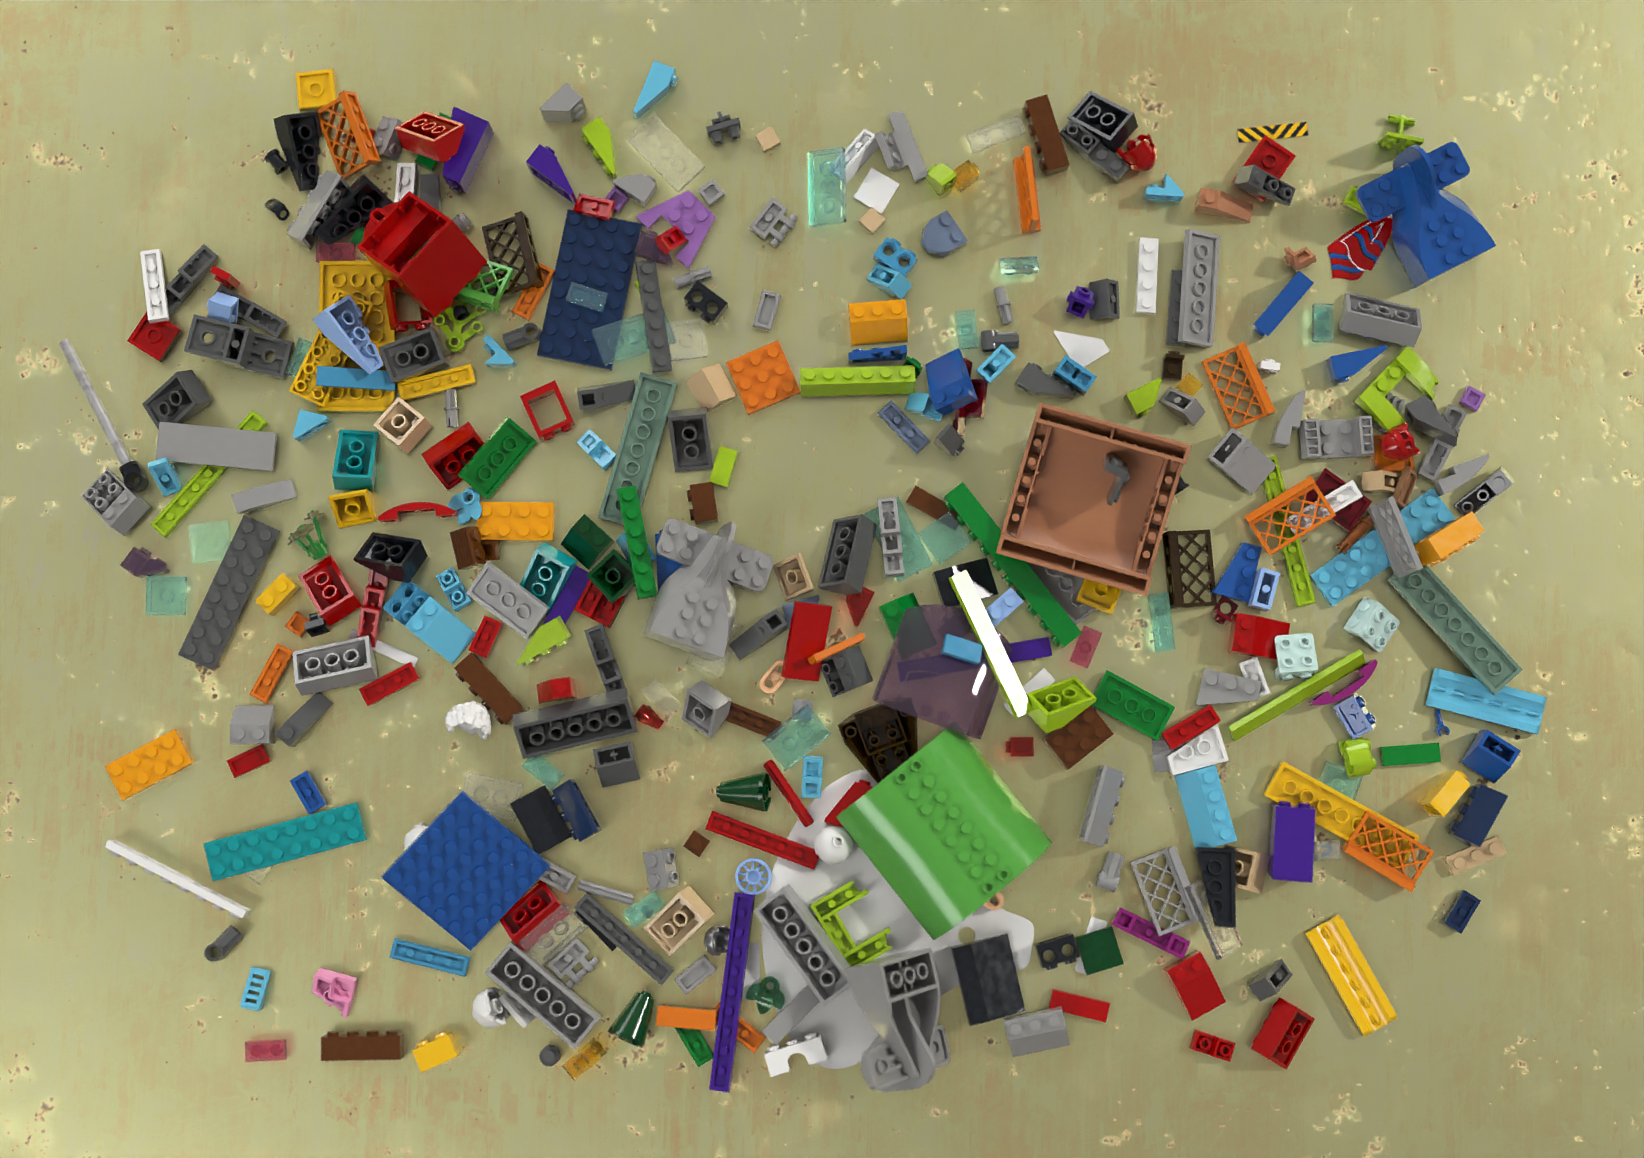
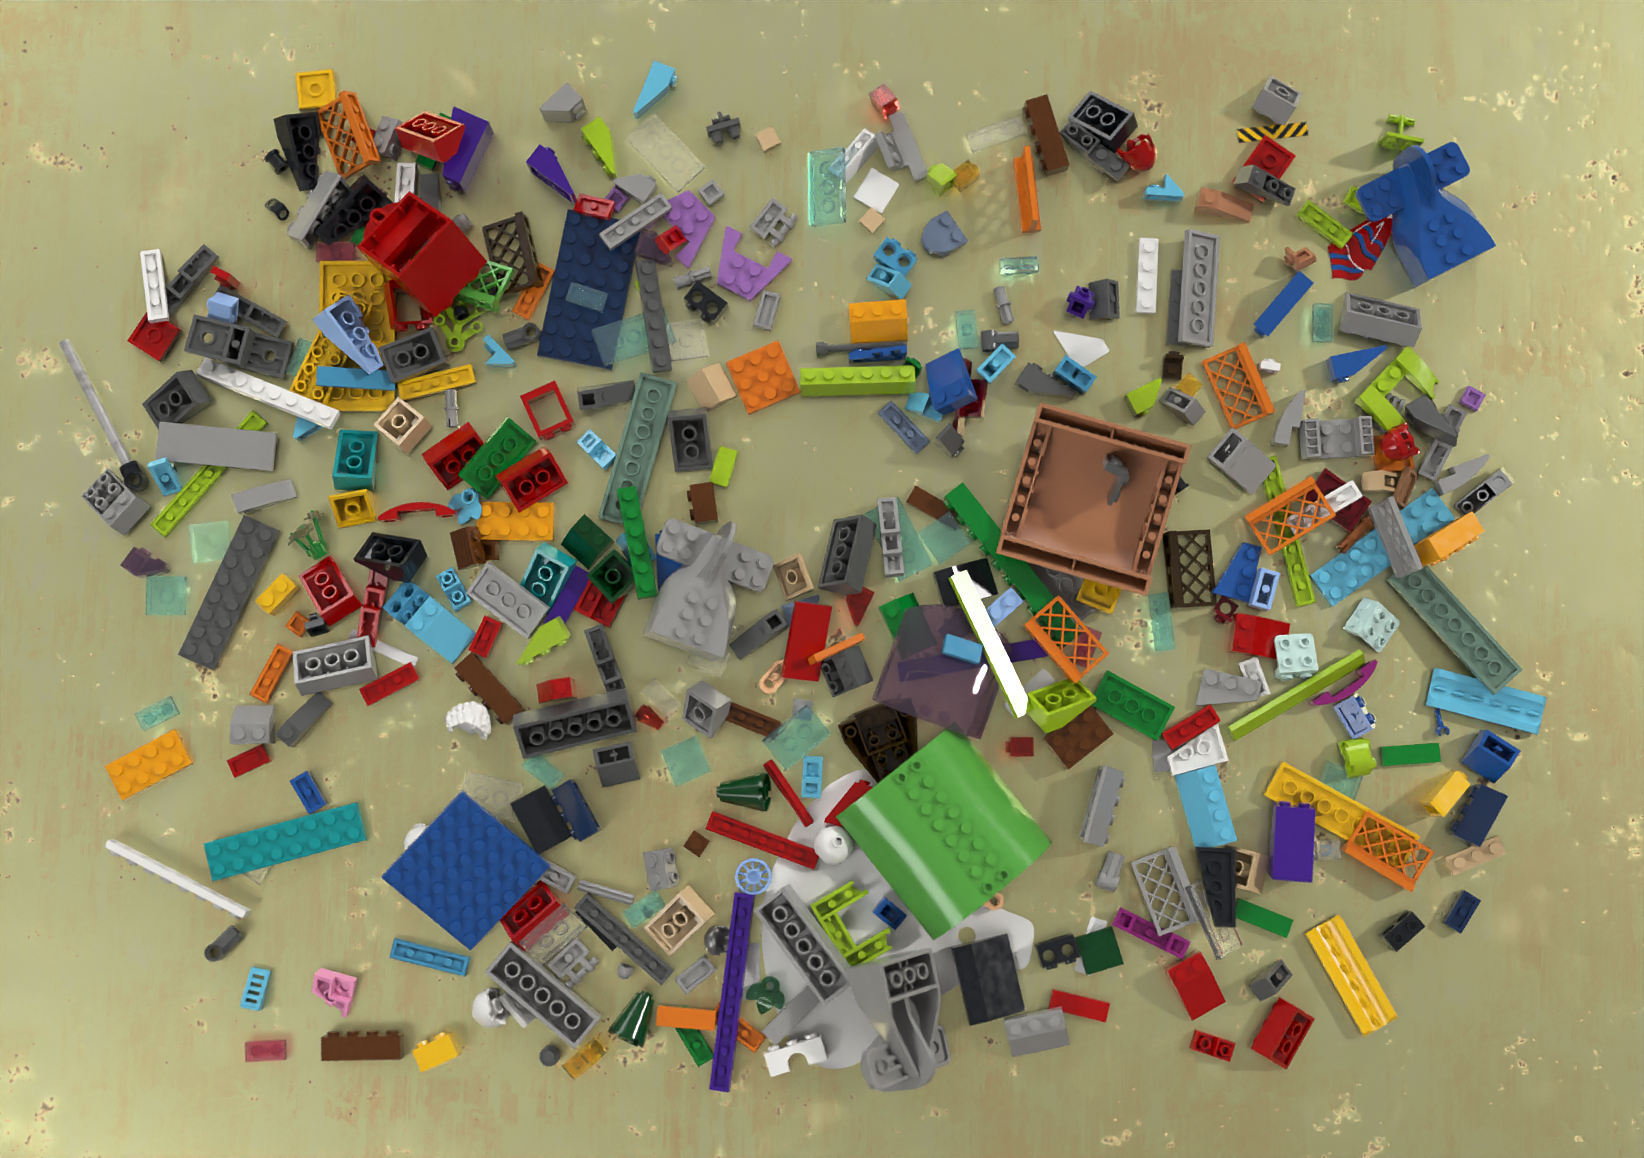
(157, 713): none -> clear light blue plate
(268, 393): none -> white plate
(531, 479): none -> red slope
(624, 970): none -> light grey hinge
(635, 221): none -> light grey plate
(686, 761): none -> clear light blue tile
(742, 274): none -> medium lavender wing
(823, 348): none -> dark grey piece
(884, 100): none -> clear red brick
(889, 913): none -> blue slope
(1053, 650): none -> orange fence
(1263, 918): none -> green tile
(1277, 101): none -> light grey slope
(1324, 224): none -> lime tile
(1401, 930): none -> black brick

